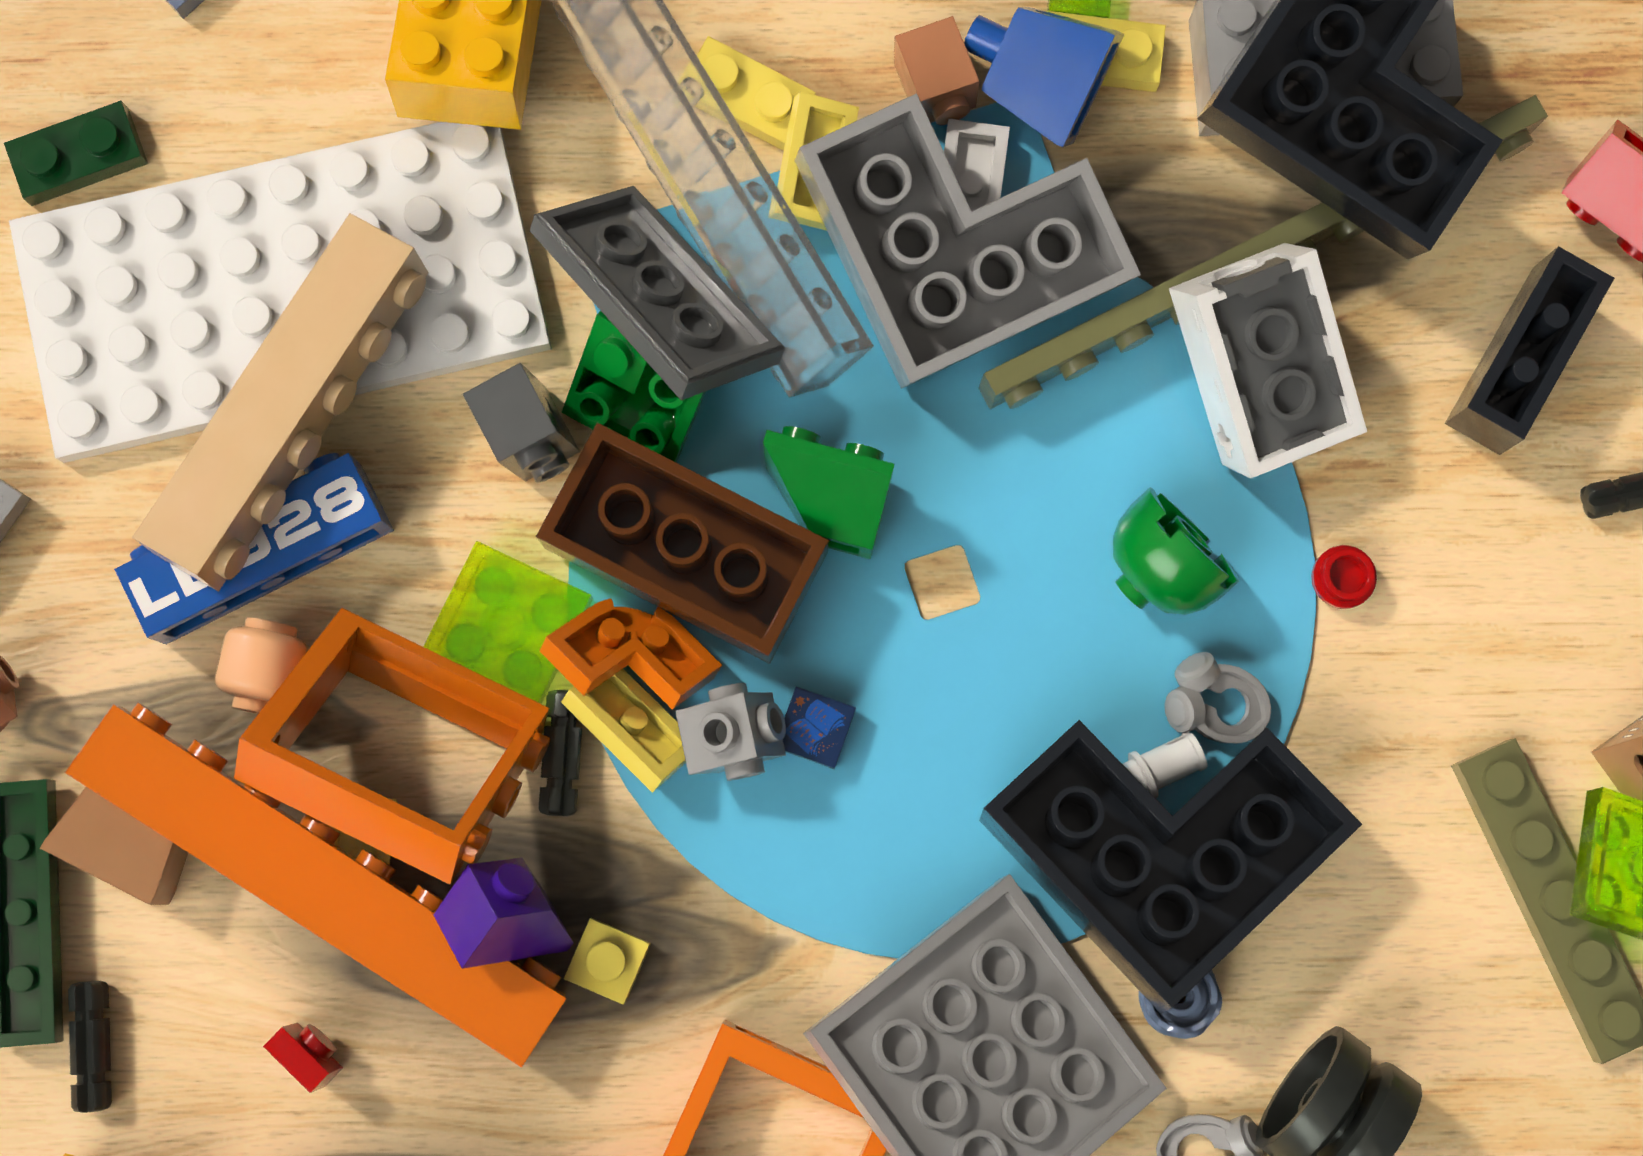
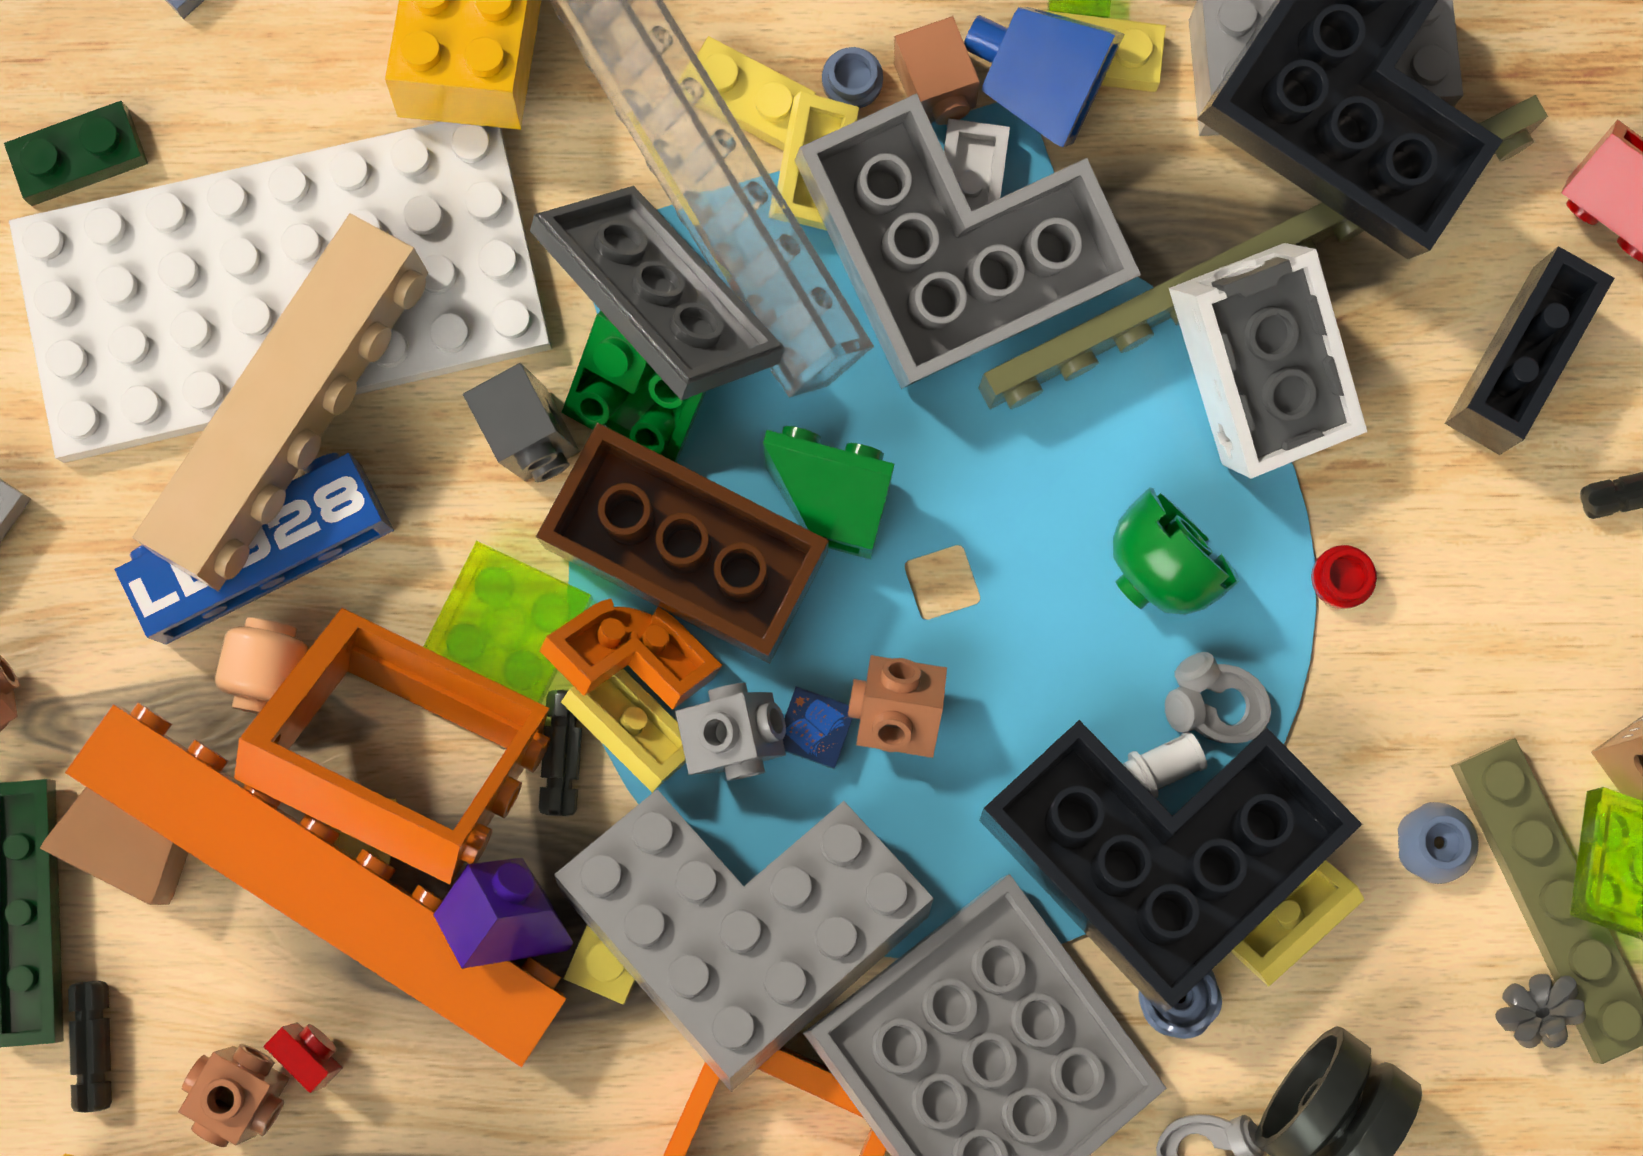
(254, 1089): none -> nougat brick
(736, 960): none -> light grey brick
(852, 77): none -> sand blue plate
(899, 705): none -> nougat brick
(1298, 923): none -> light yellow plate
(1417, 845): none -> sand blue plate
(1541, 1011): none -> dark grey plant

